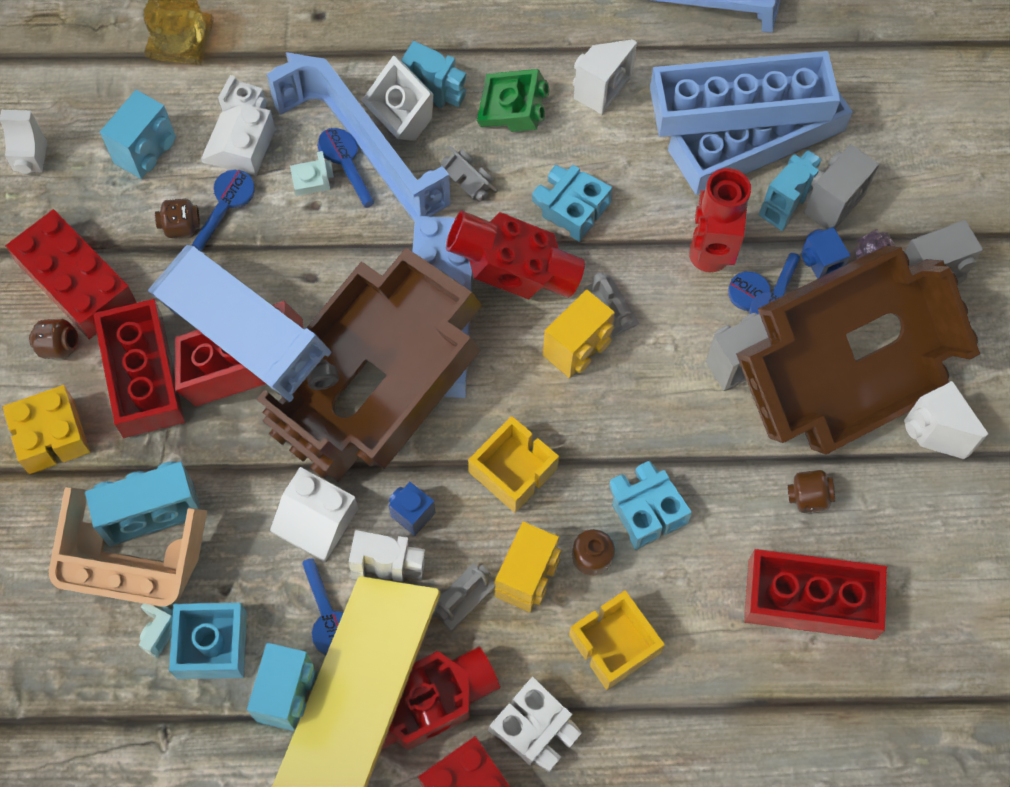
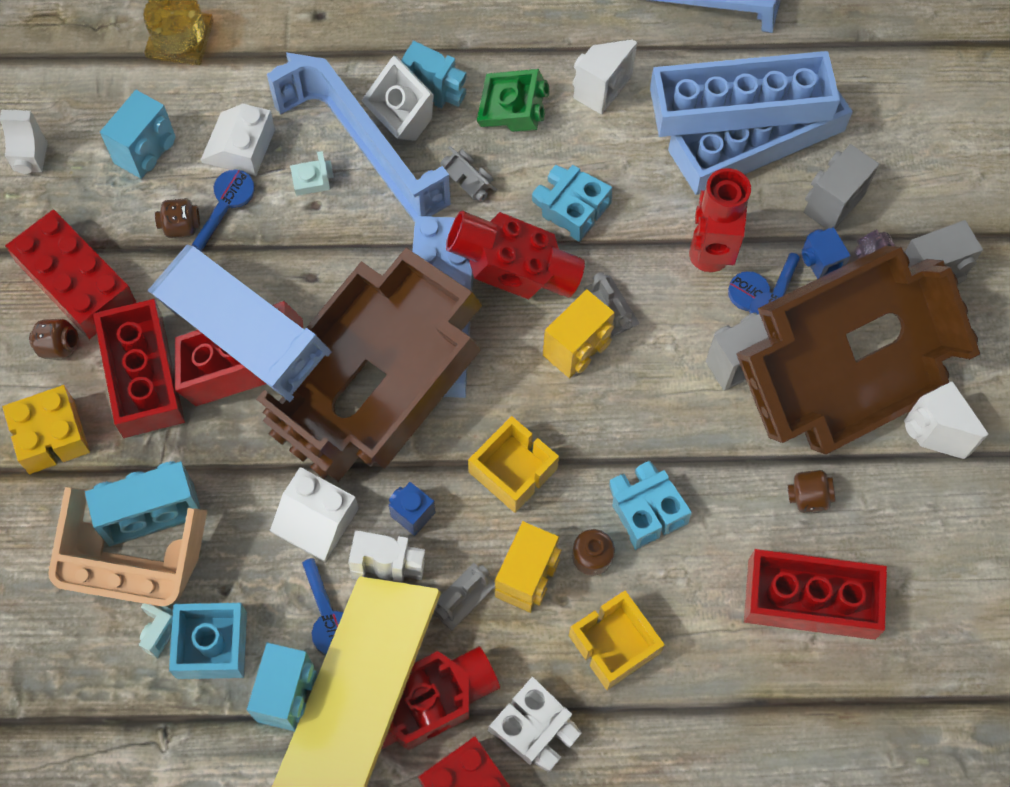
(238, 92): white brick -> none
(323, 376): dark grey tile -> none
(341, 149): blue piece -> none
(789, 189): medium azure hips -> none

